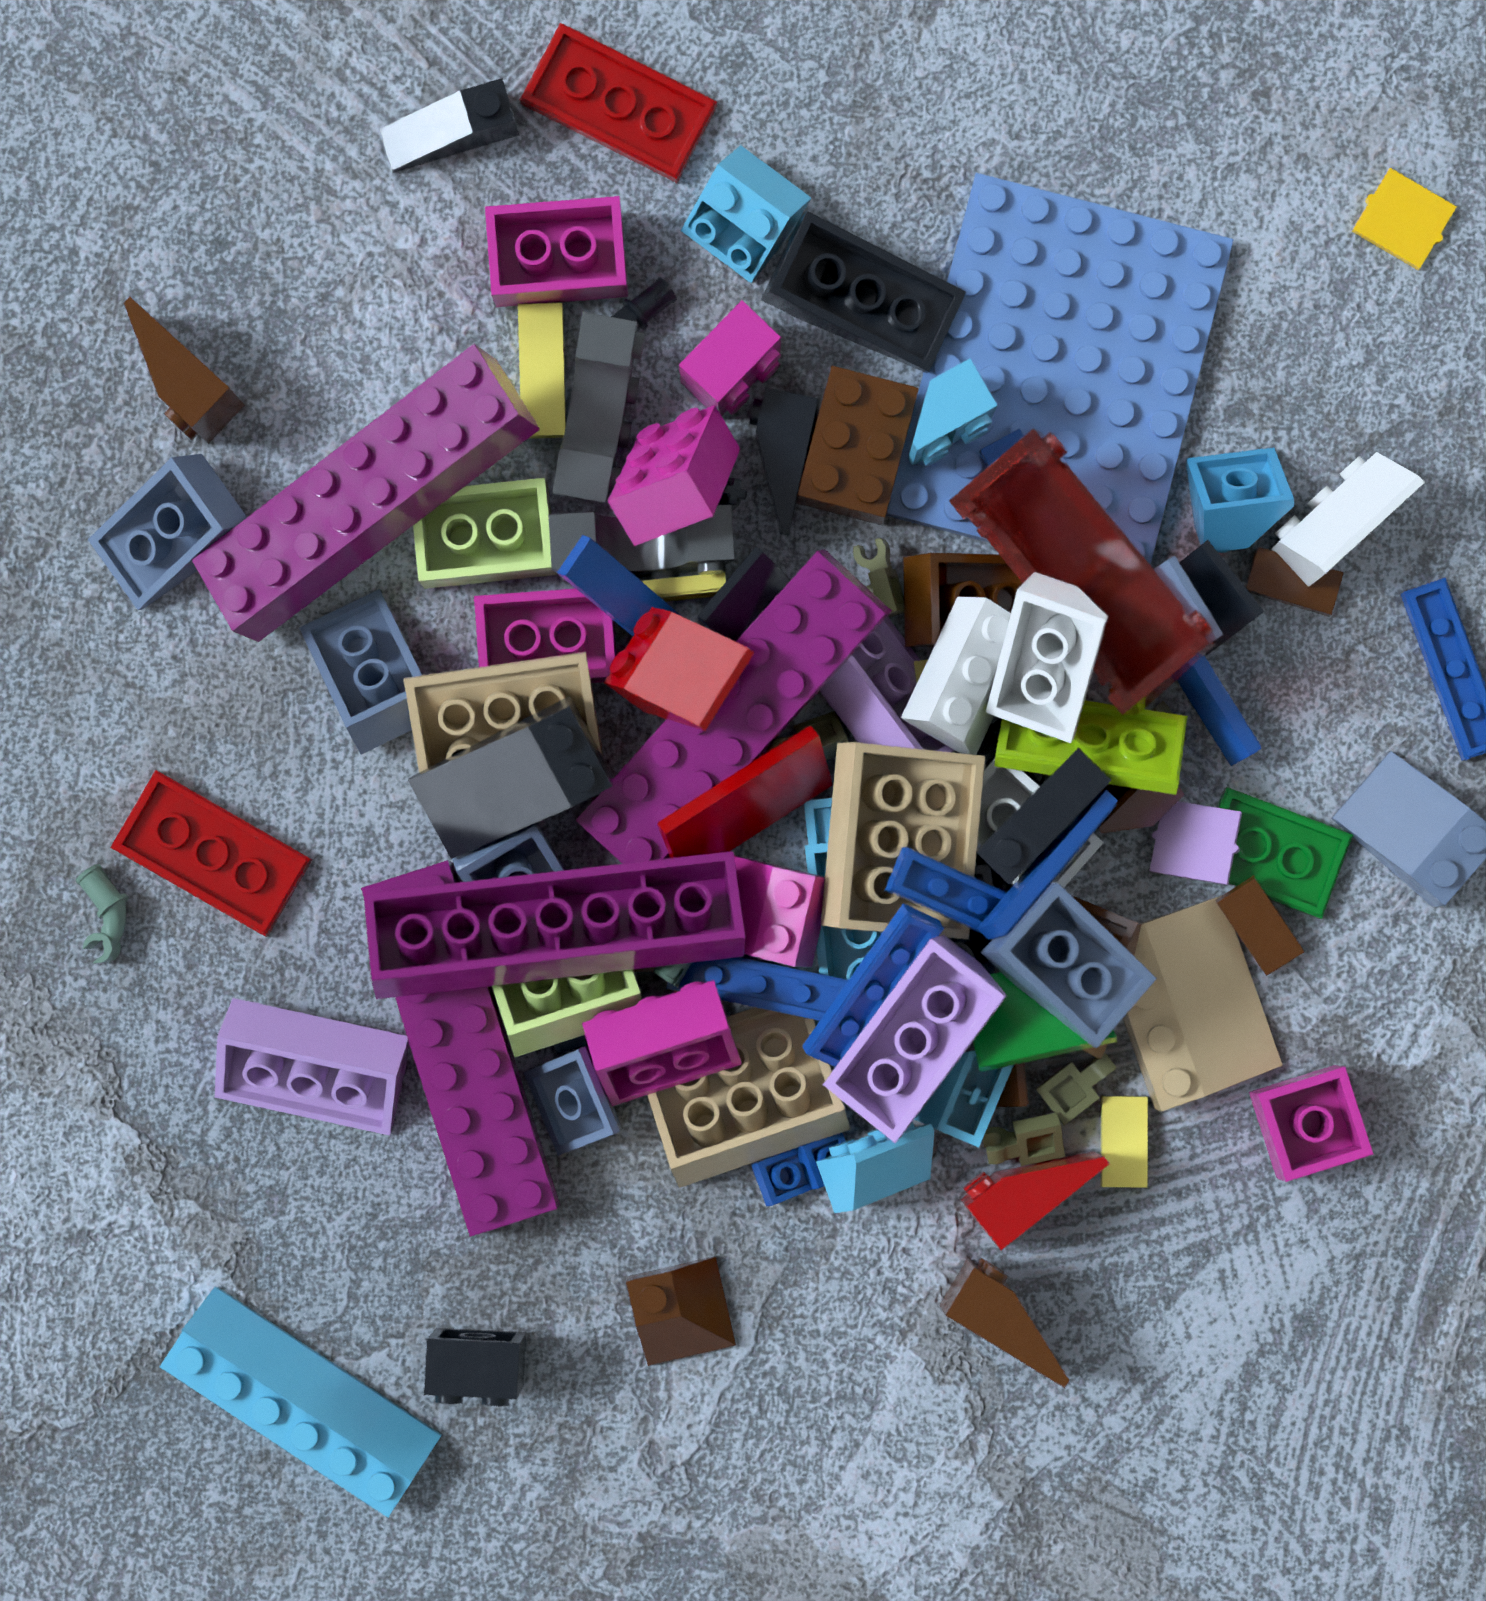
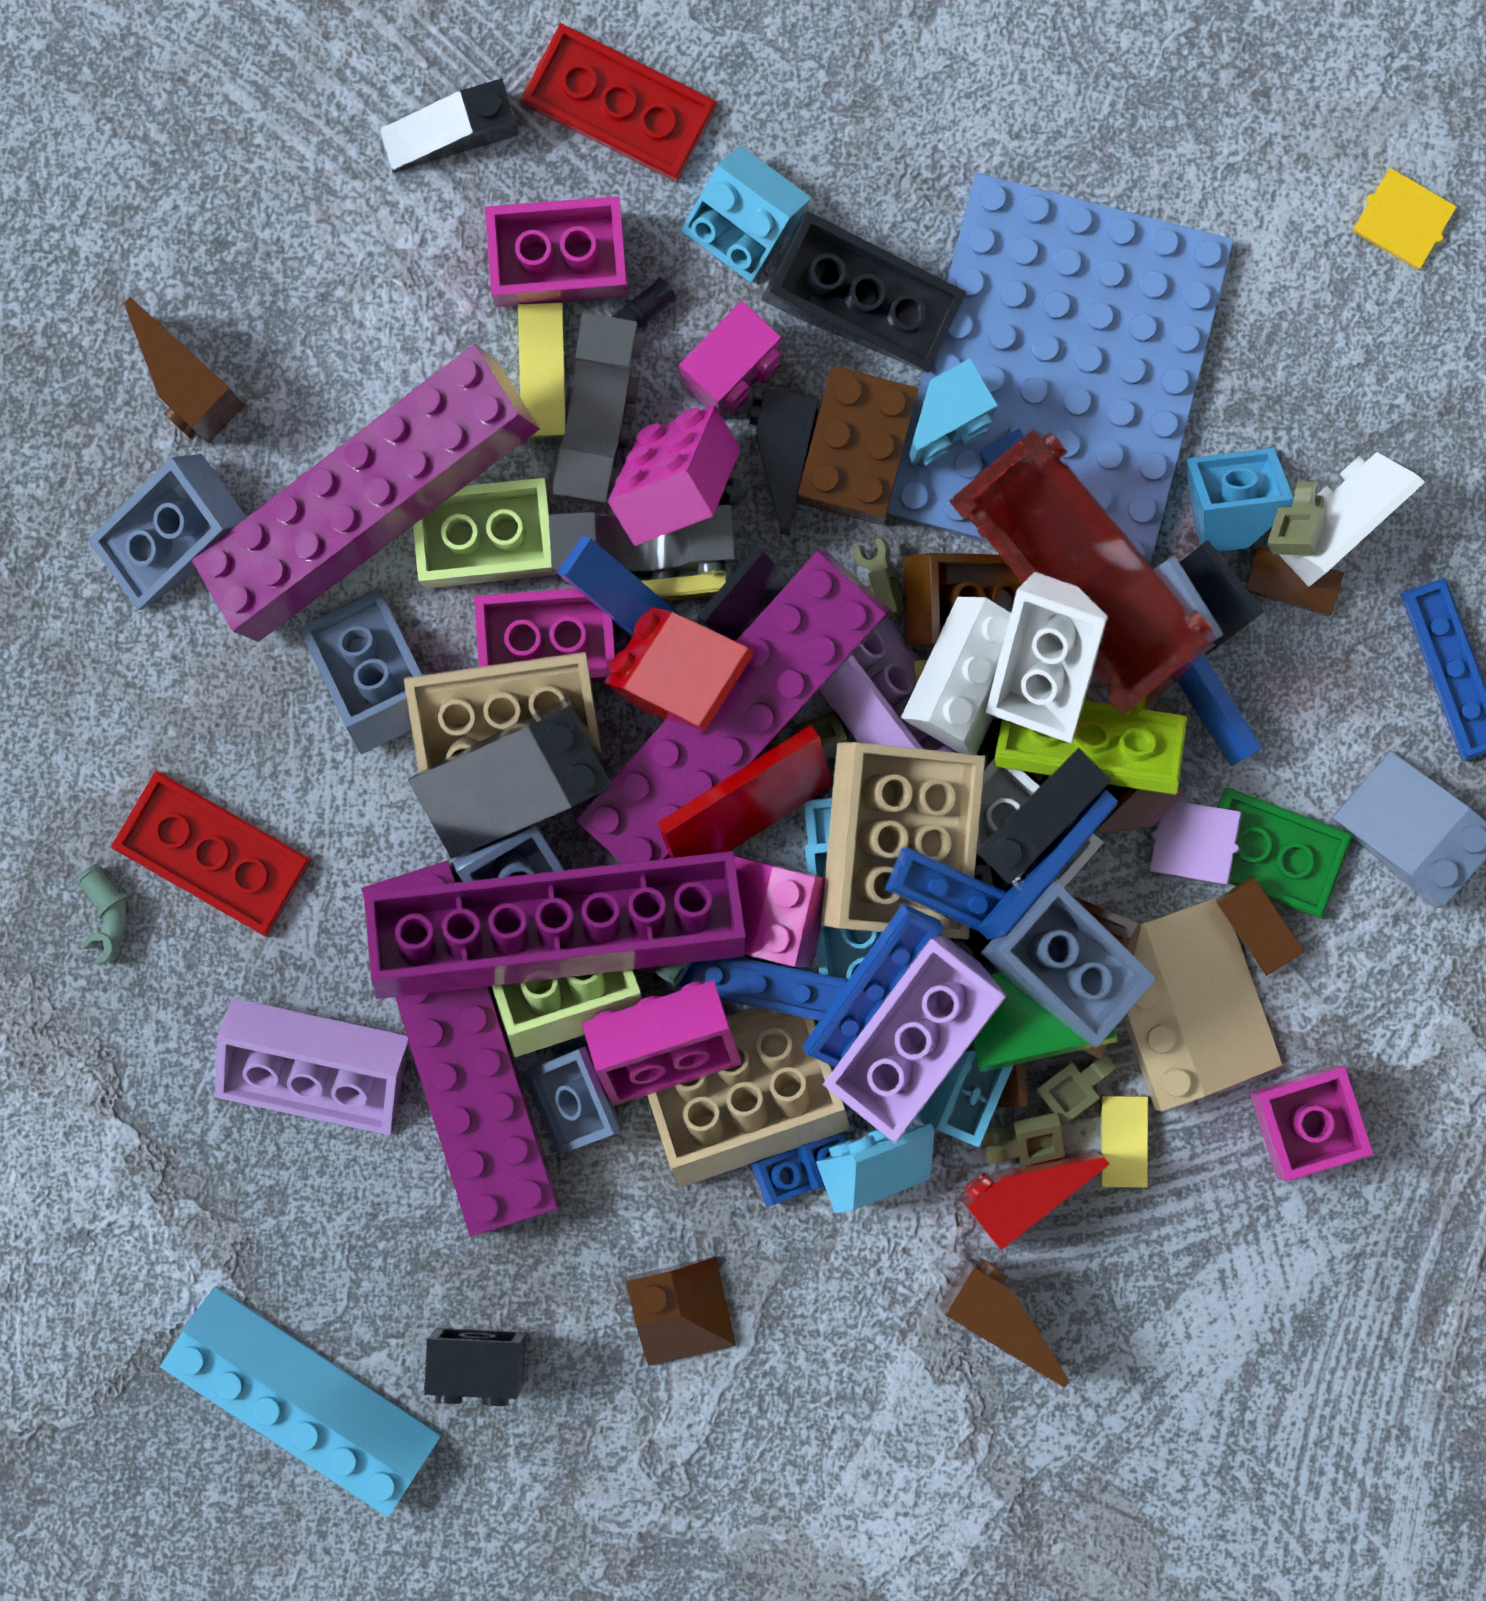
(1299, 527): none -> olive plate

